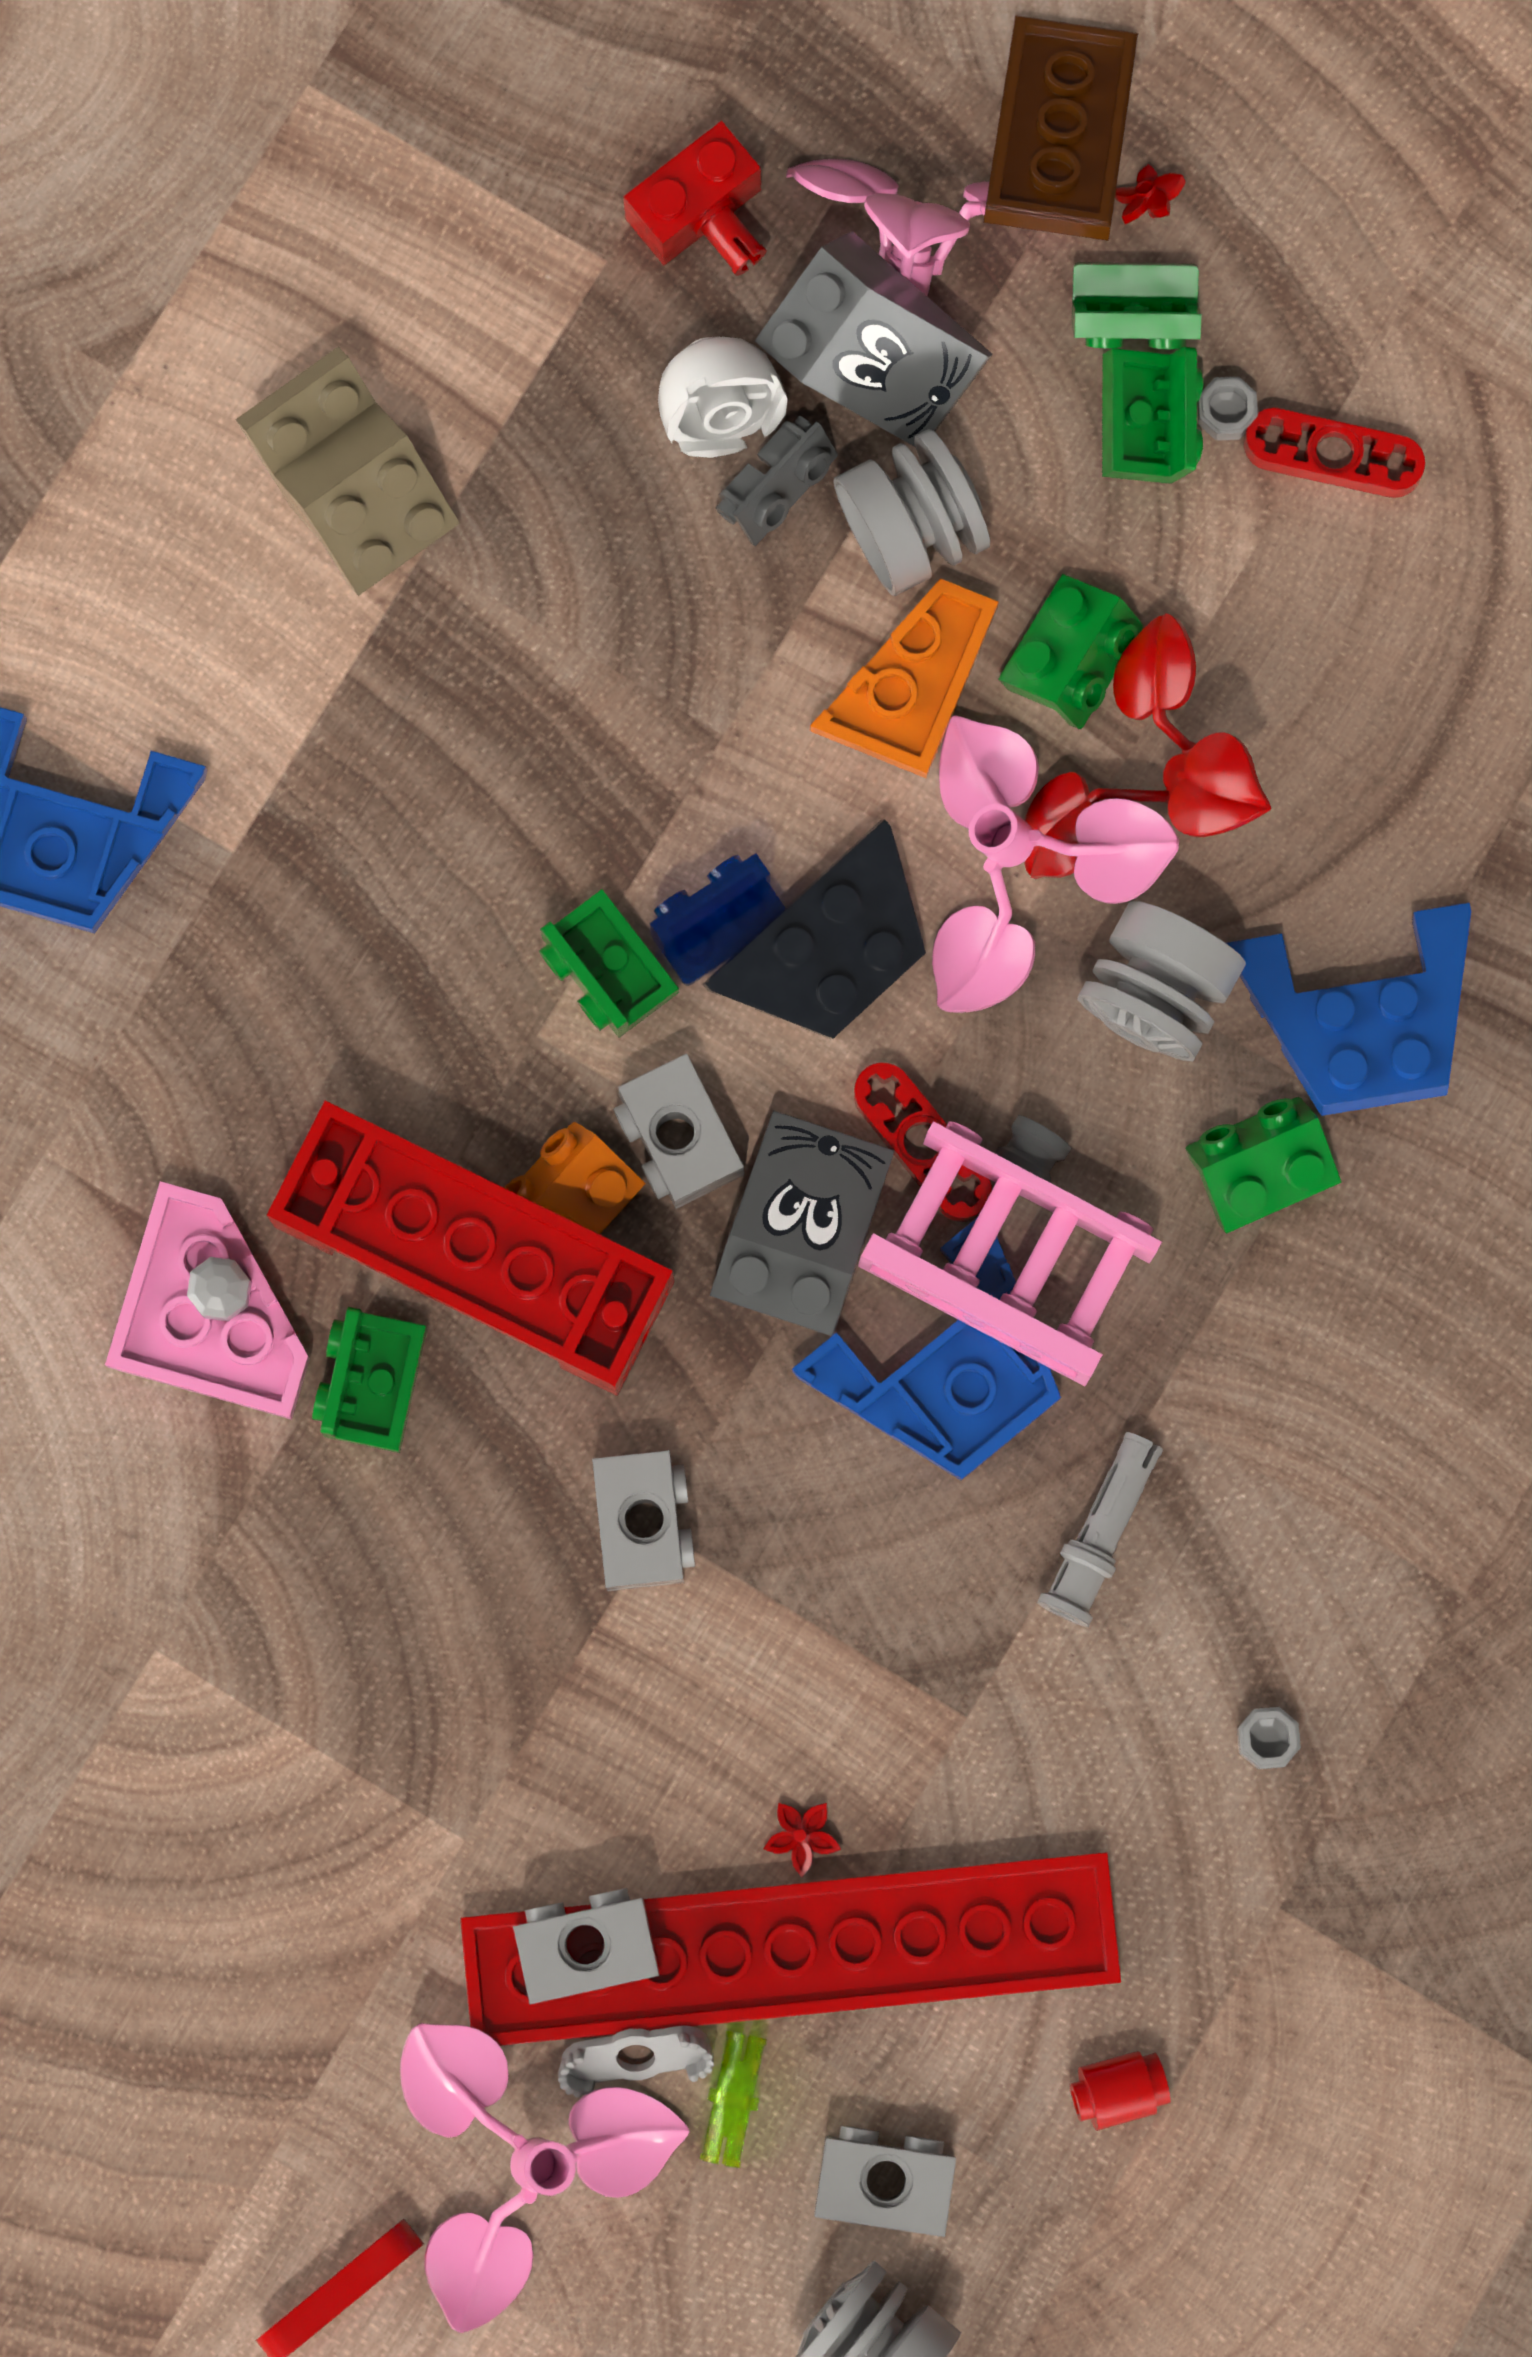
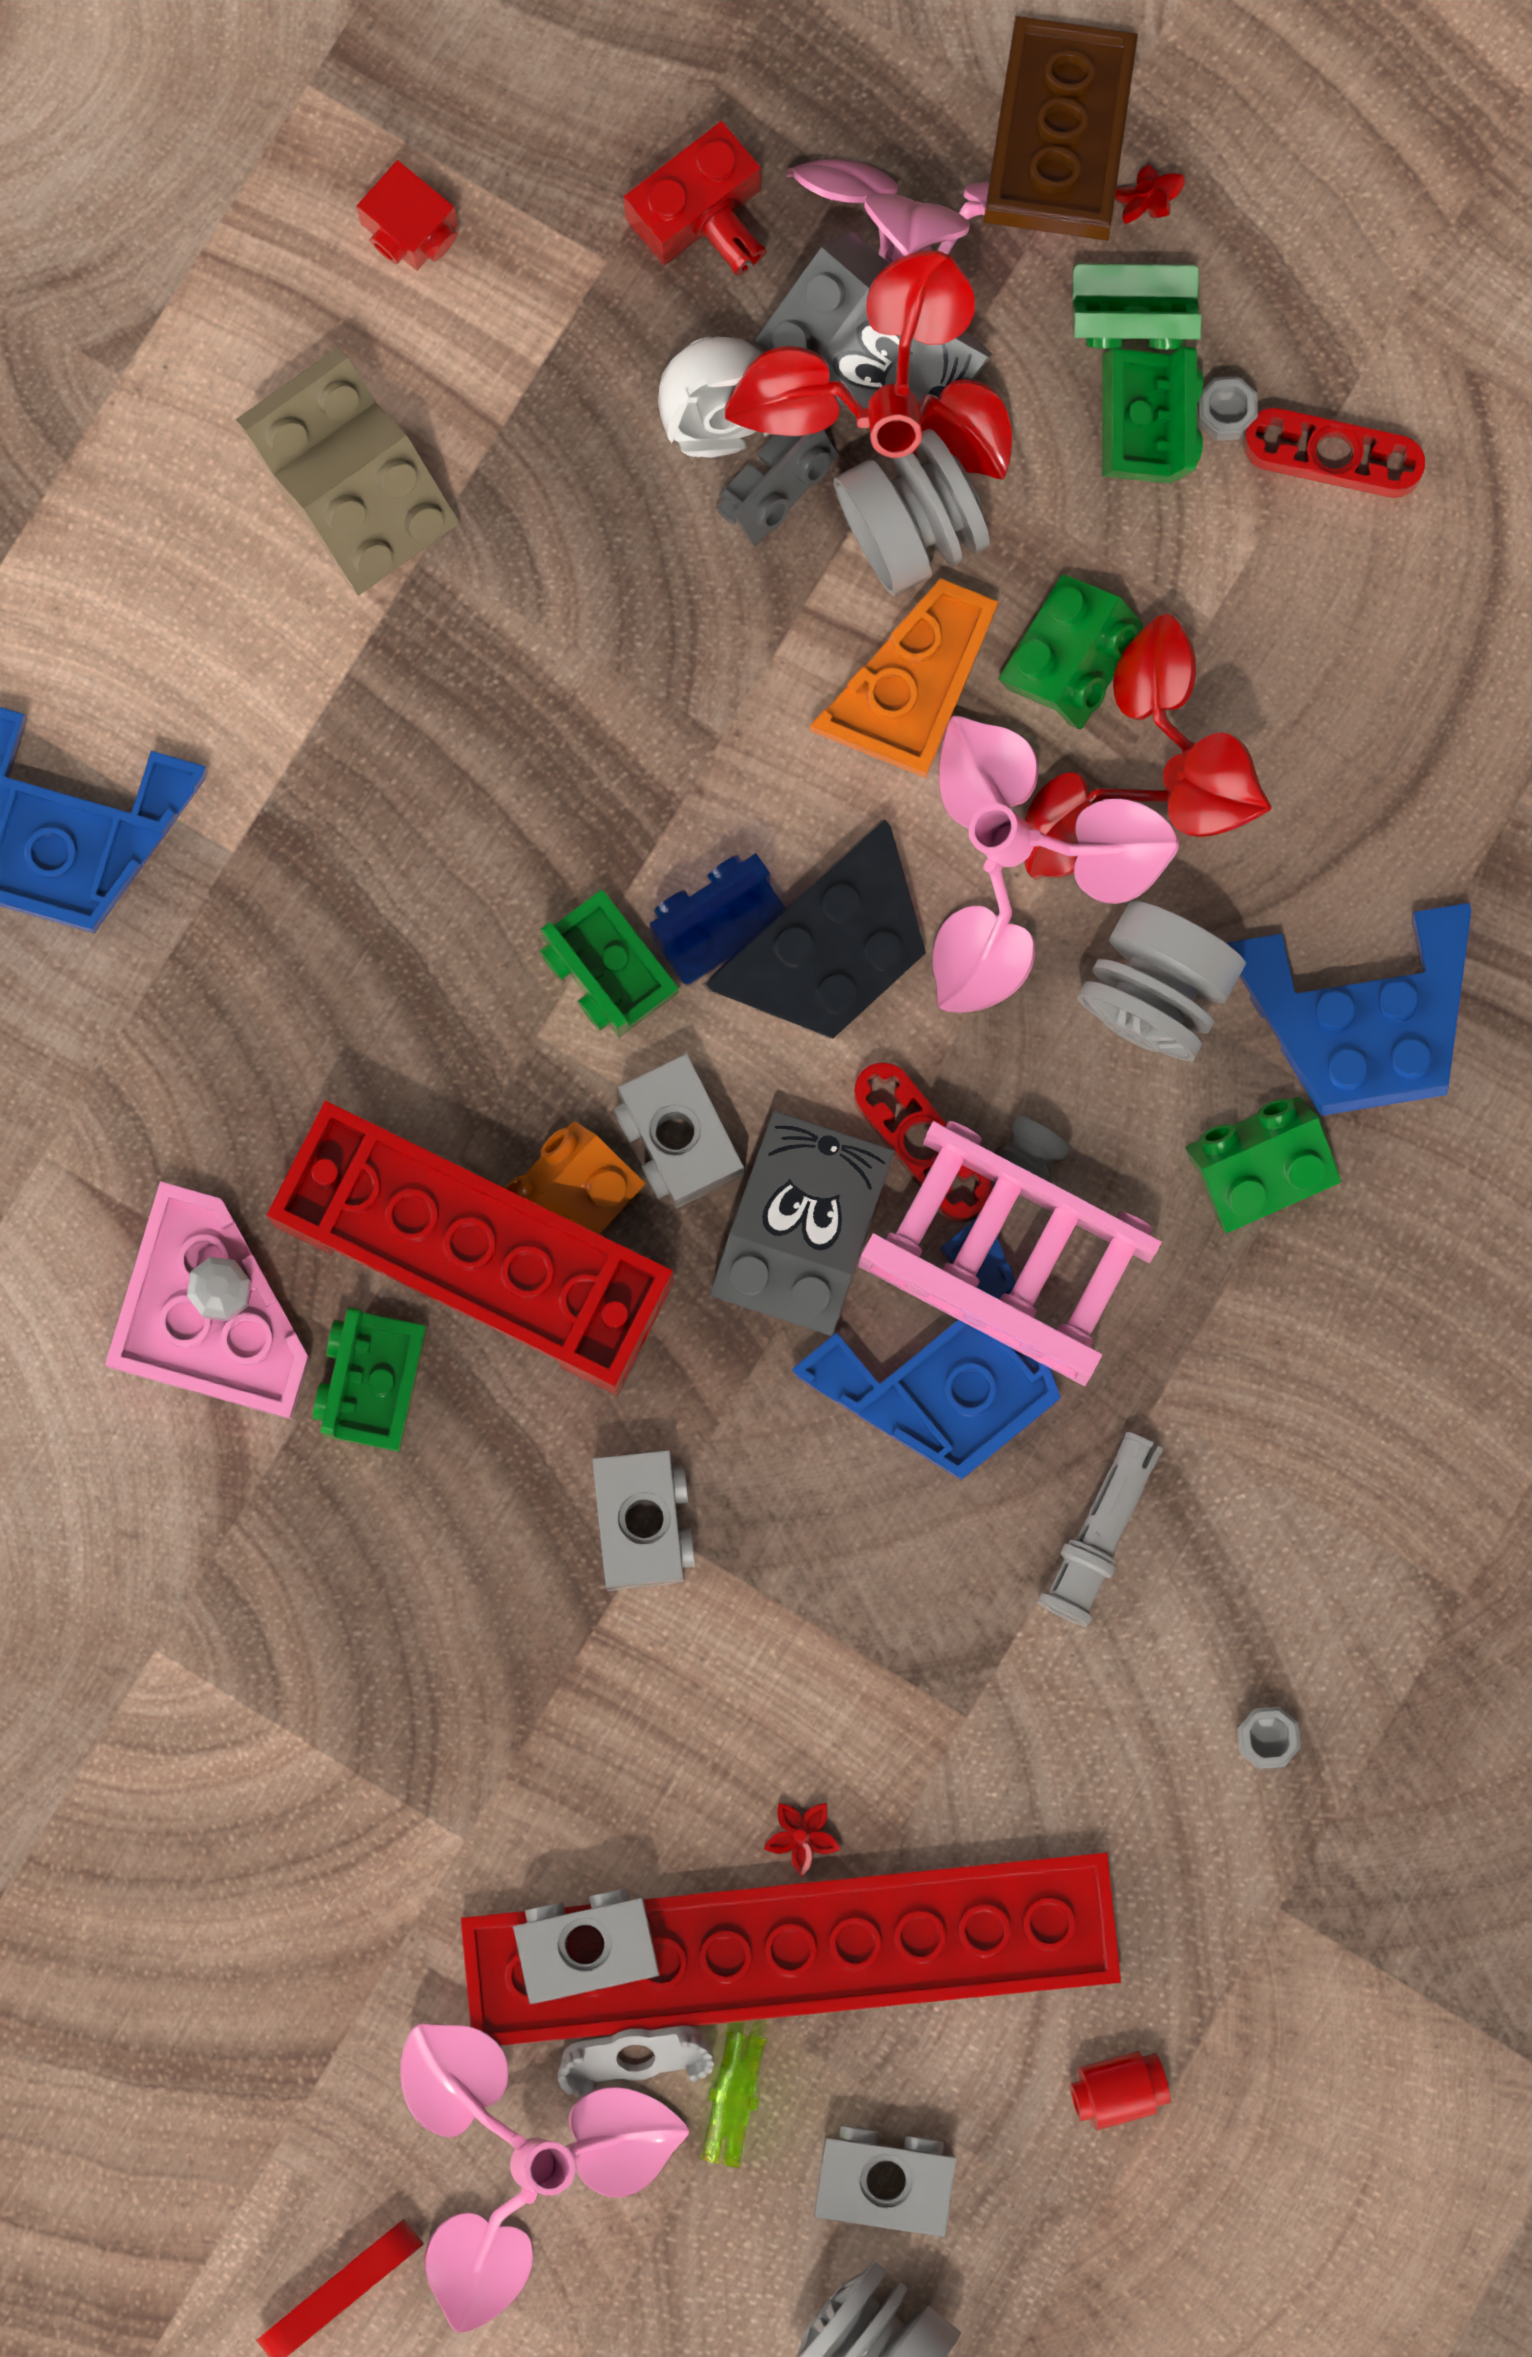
(407, 218): none -> red brick
(915, 298): none -> red plant

